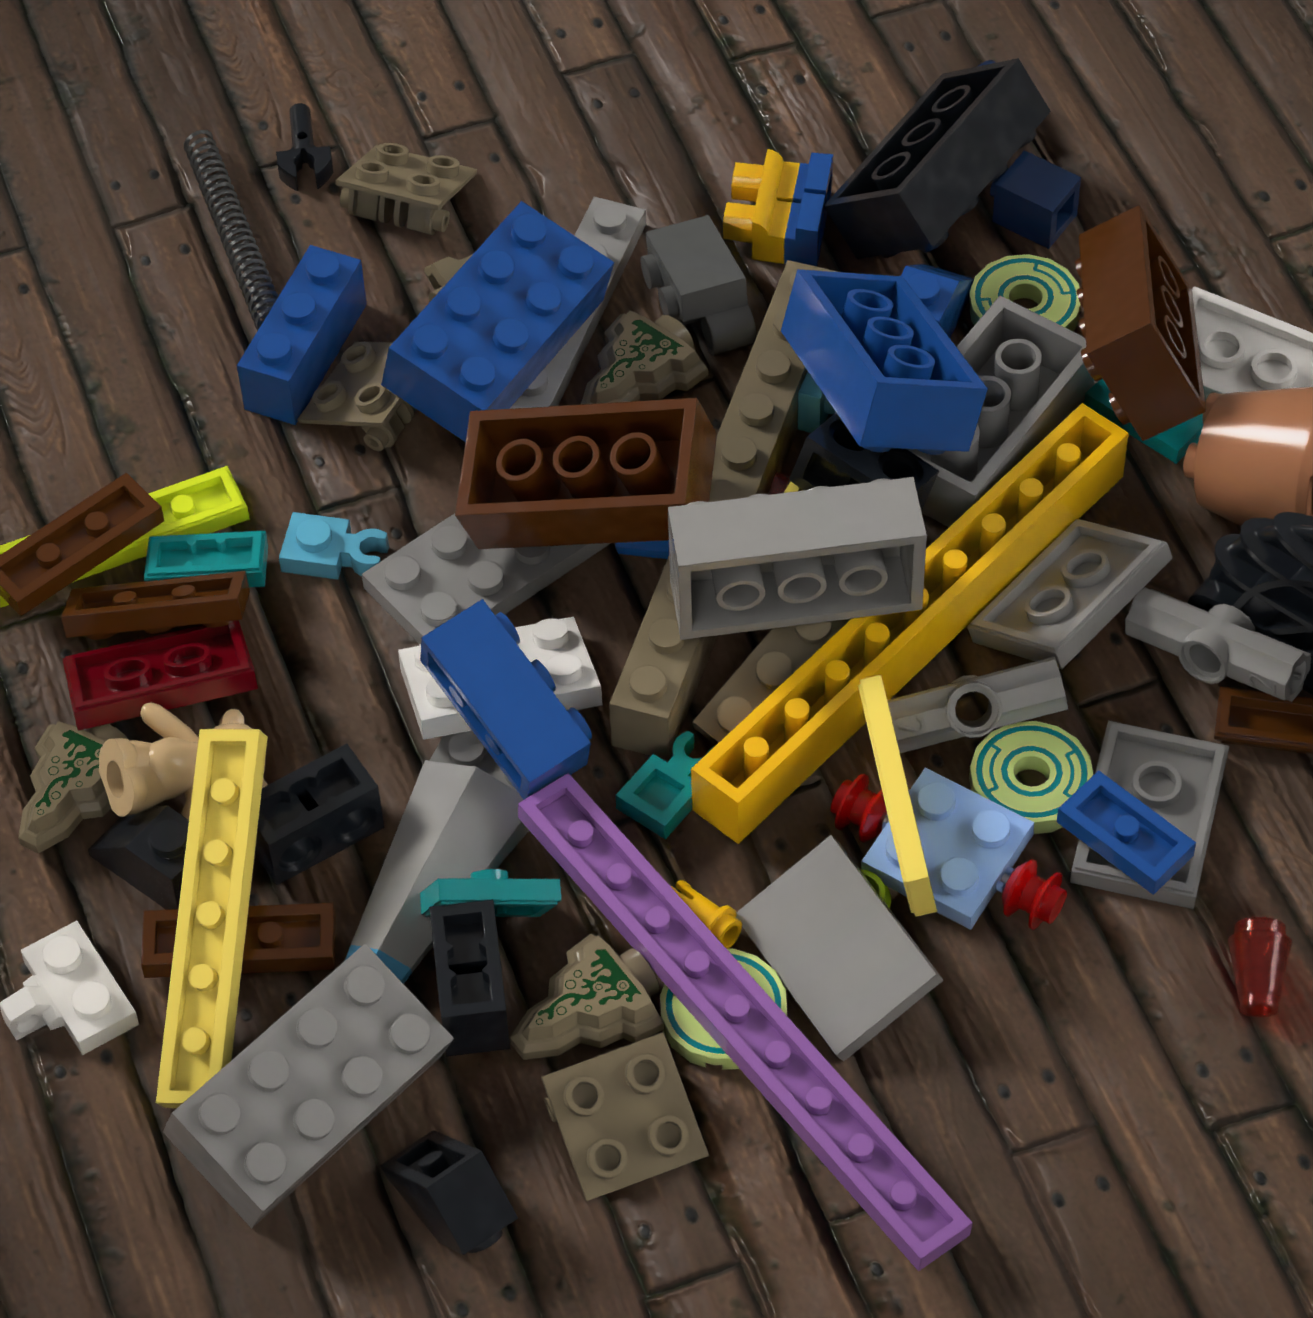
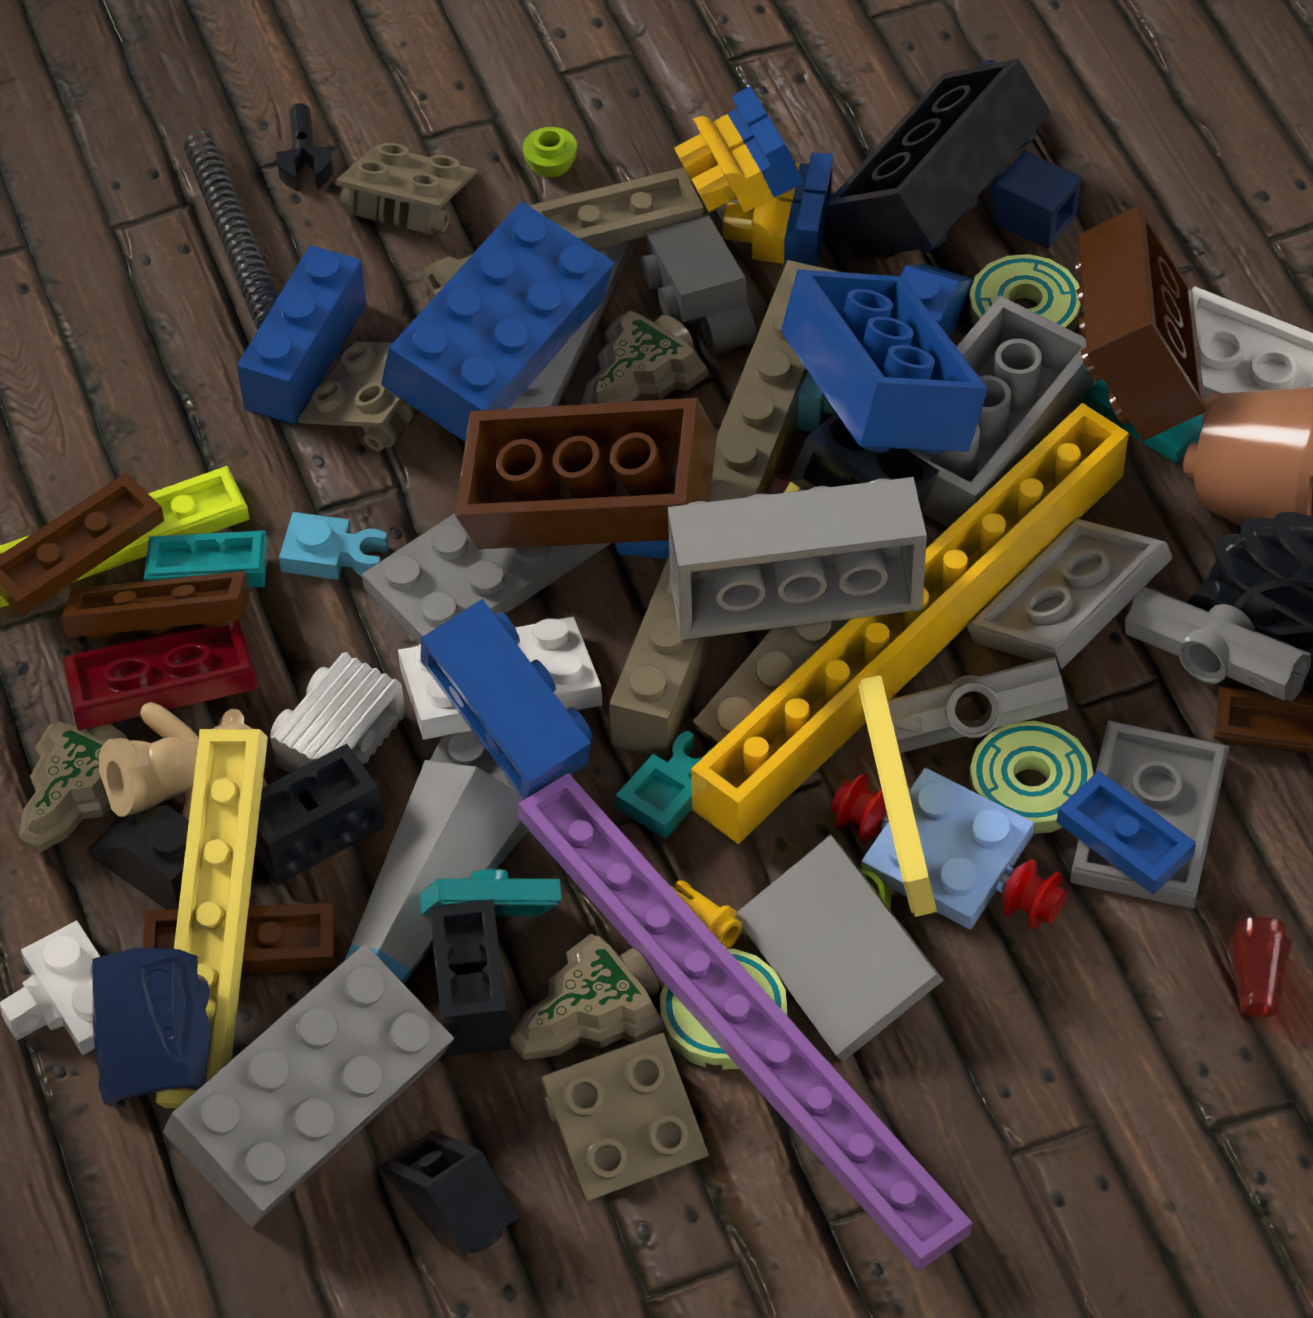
(149, 1023): none -> dark blue slope
(340, 707): none -> white brick
(550, 151): none -> lime plate
(626, 208): none -> dark tan plate
(739, 157): none -> yellow hips

